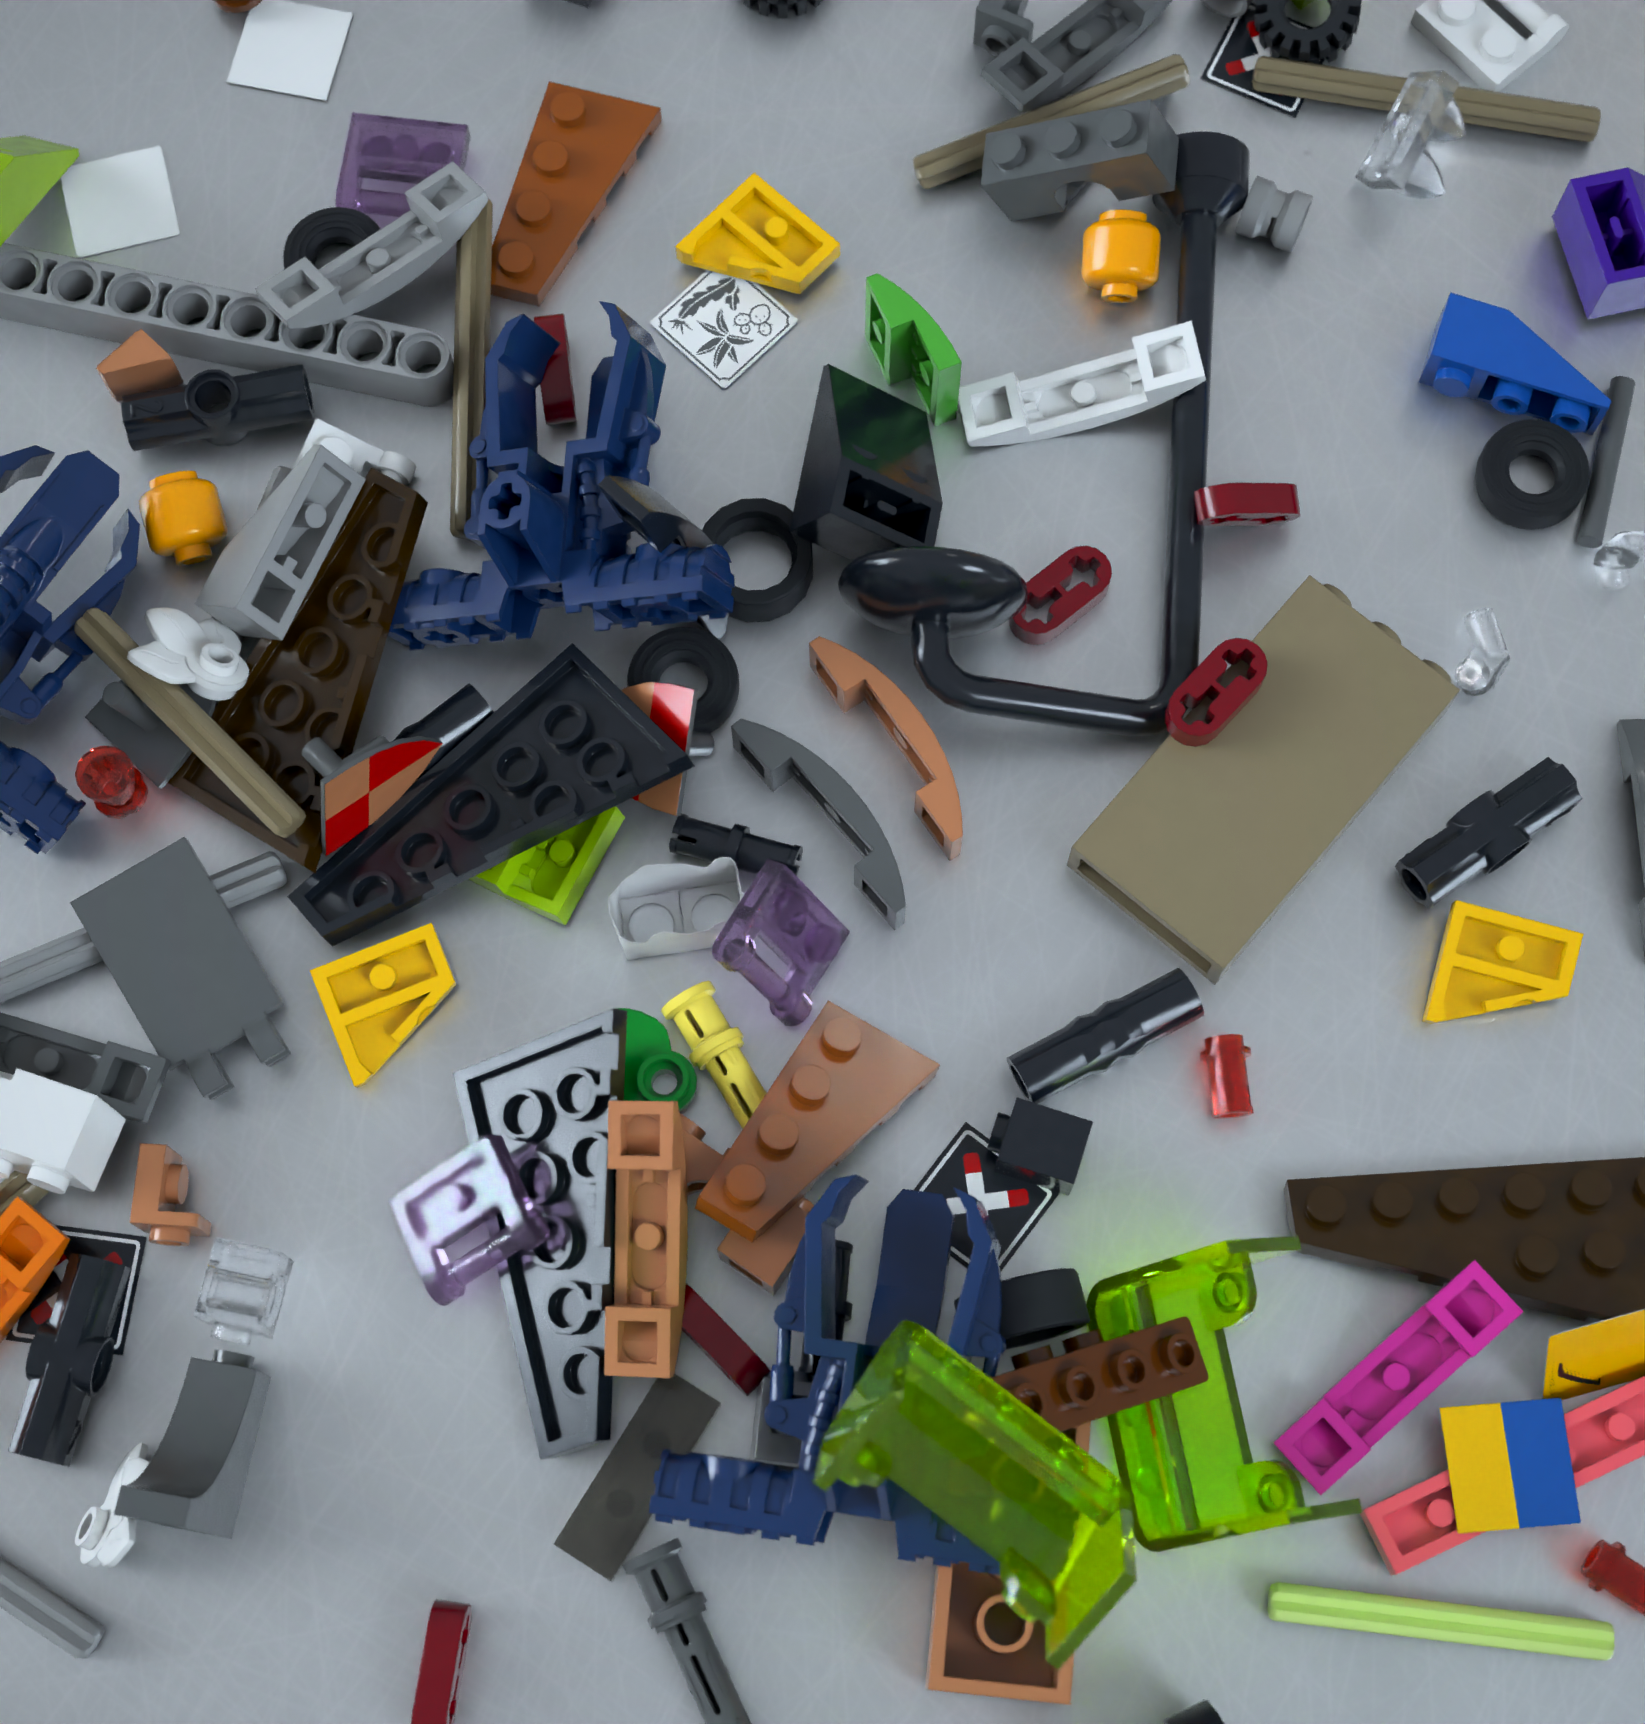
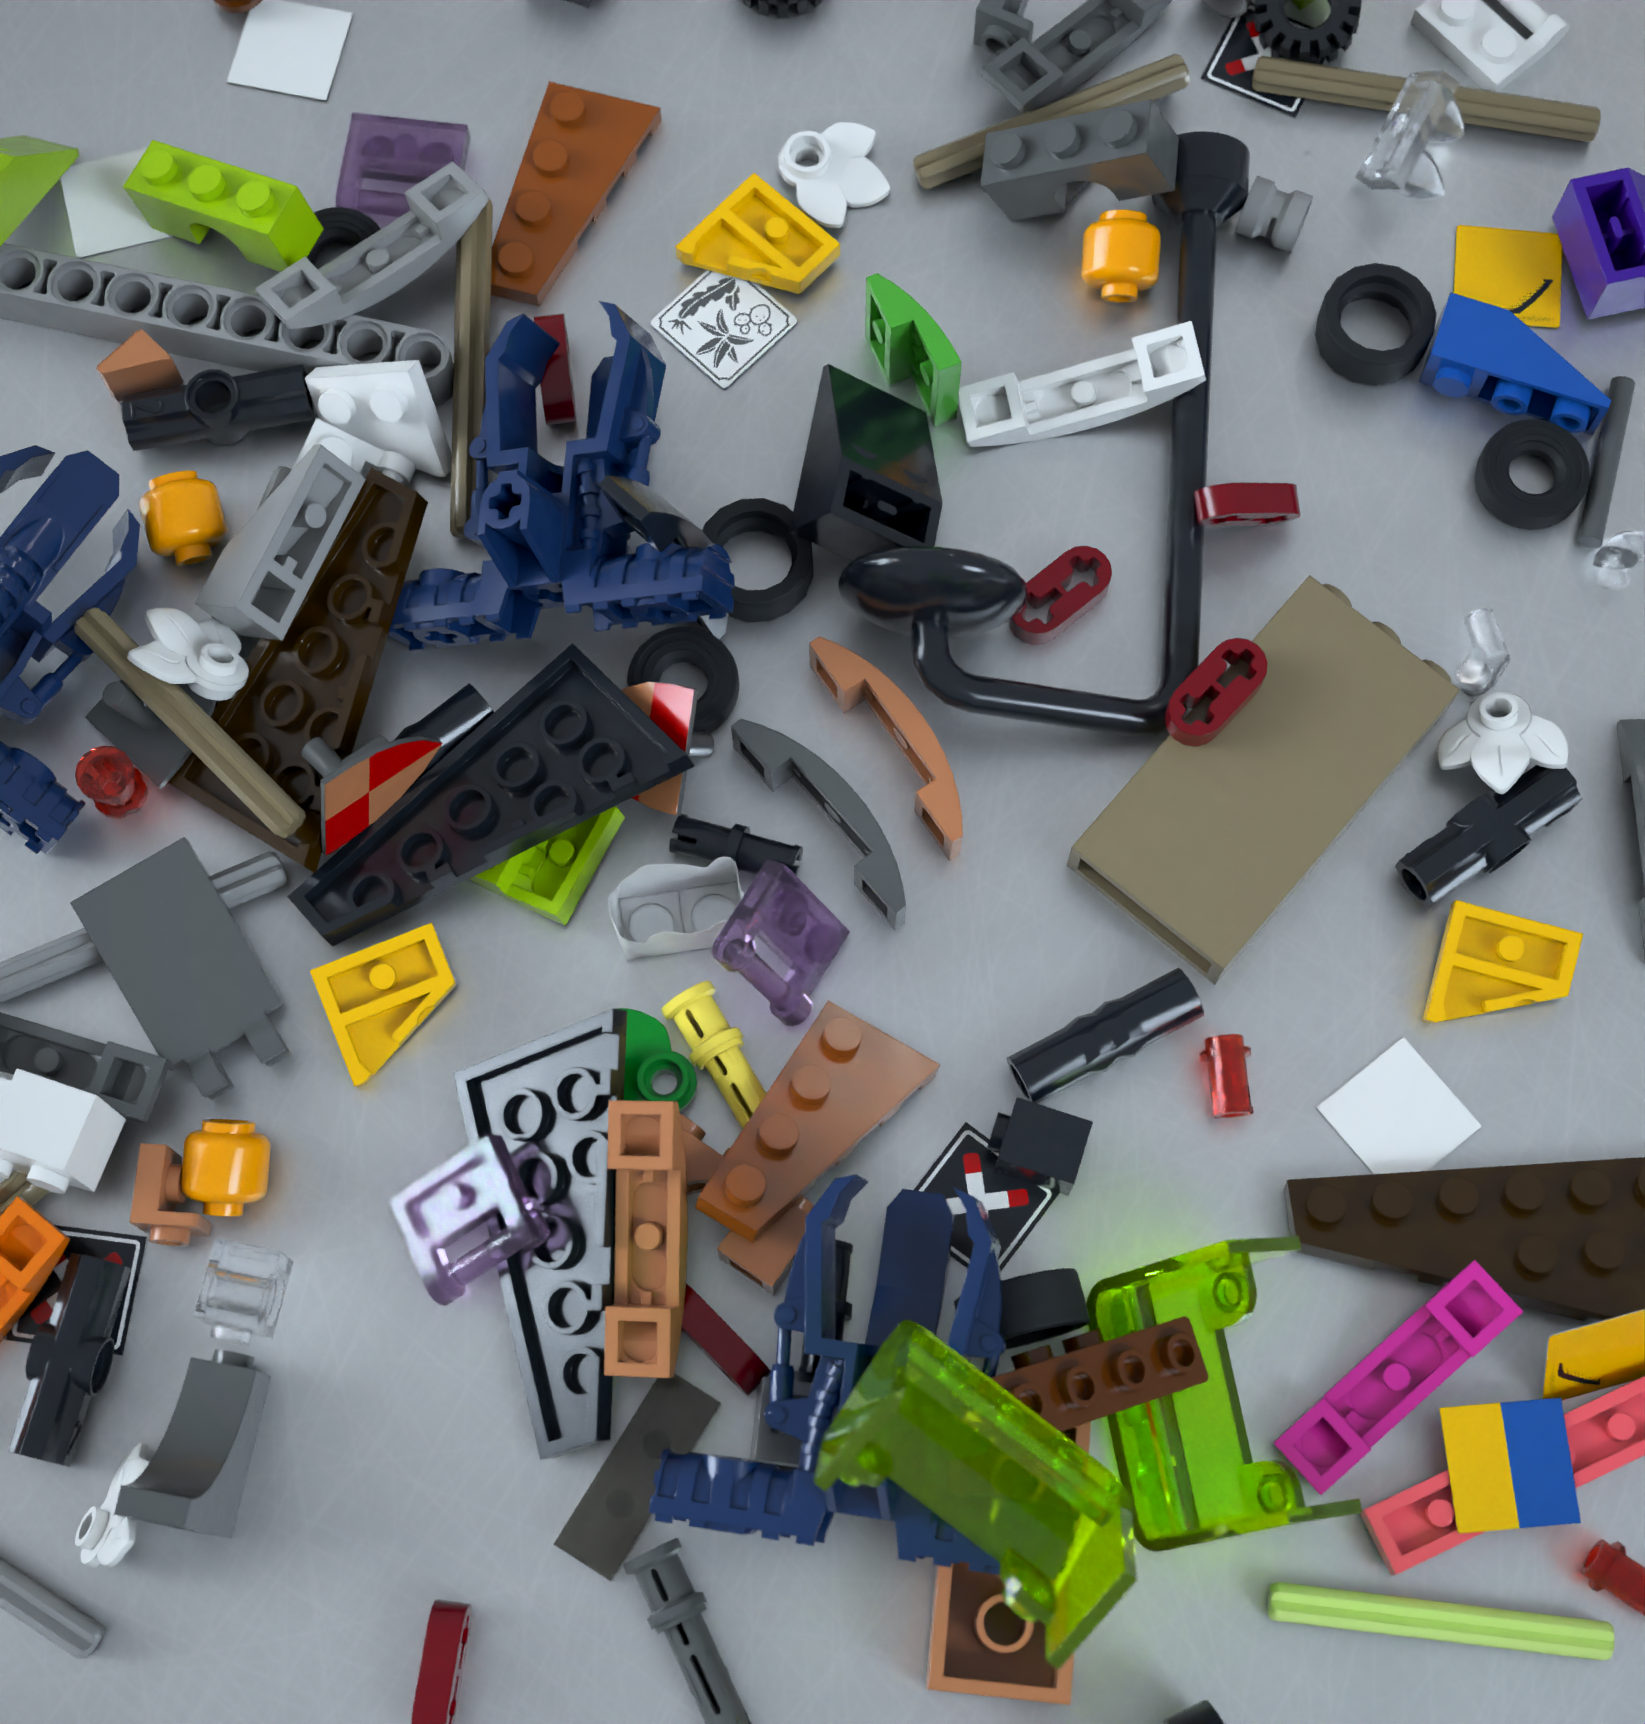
(191, 193): none -> lime arch
(225, 1166): none -> light orange head
(384, 407): none -> white wing
(840, 174): none -> white plate
(1383, 284): none -> black tyre
(1399, 1113): none -> white sticker
(1502, 740): none -> white plate
(1511, 271): none -> yellow sticker

